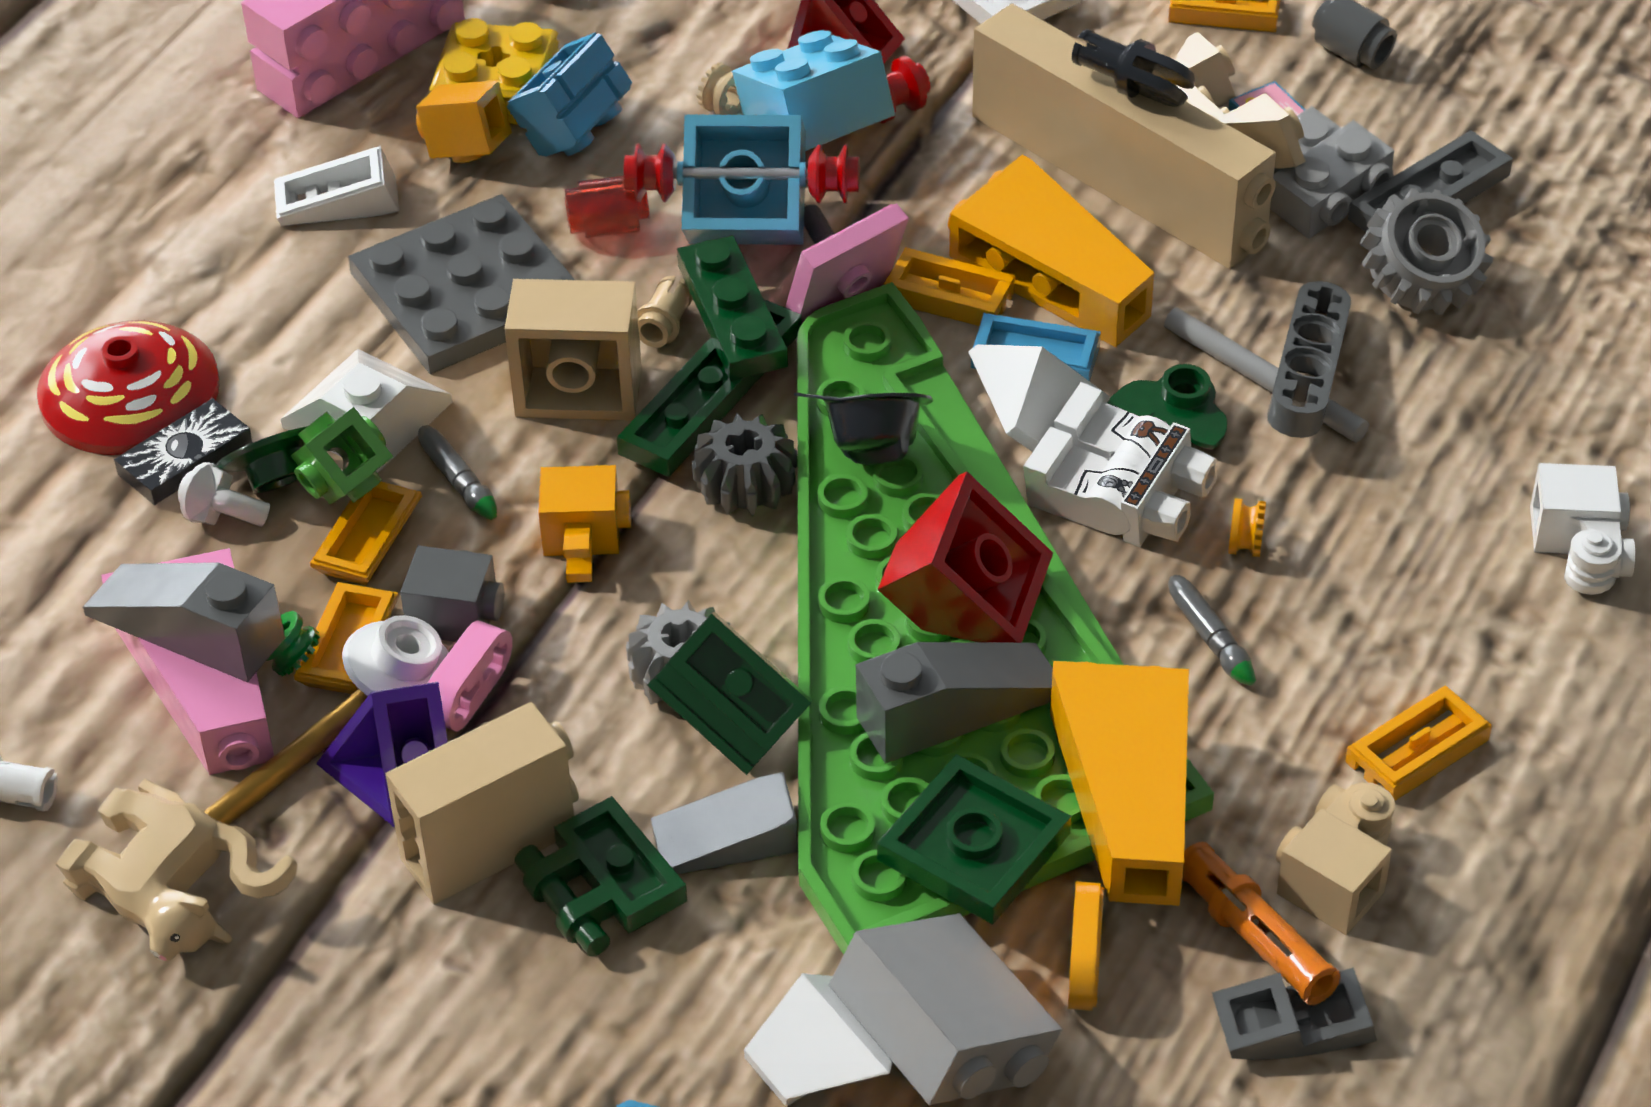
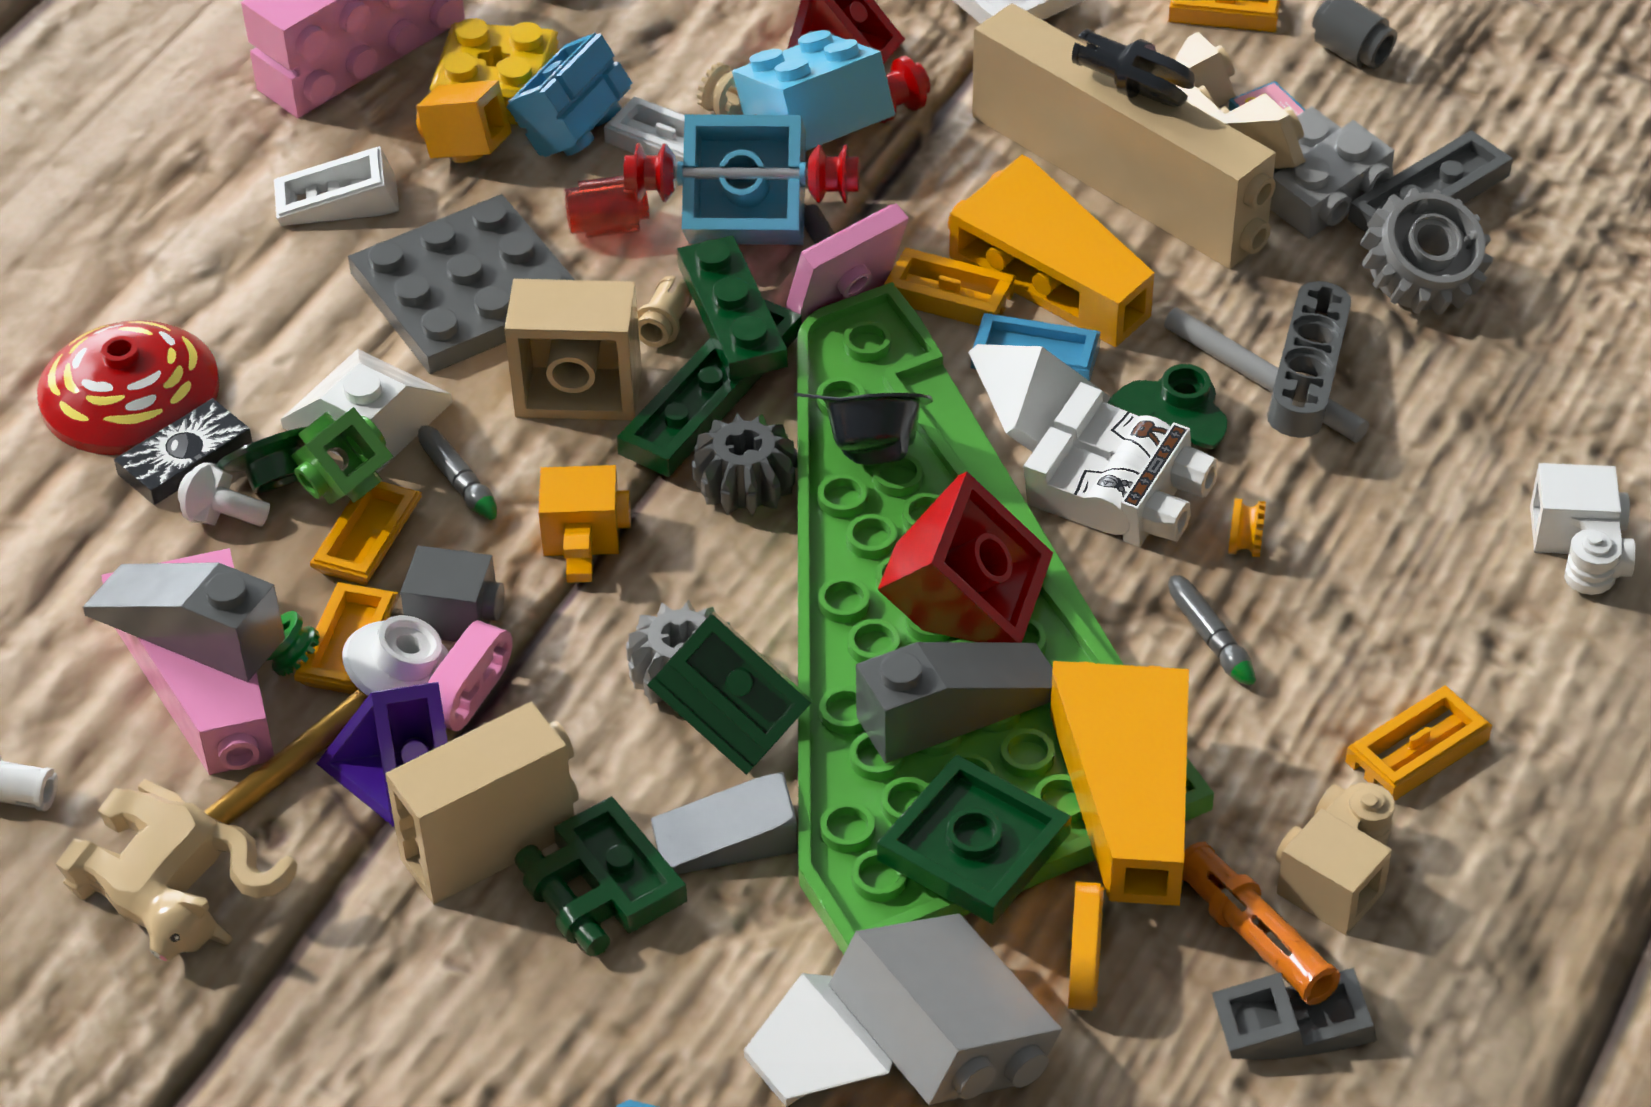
(627, 128): none -> white tile

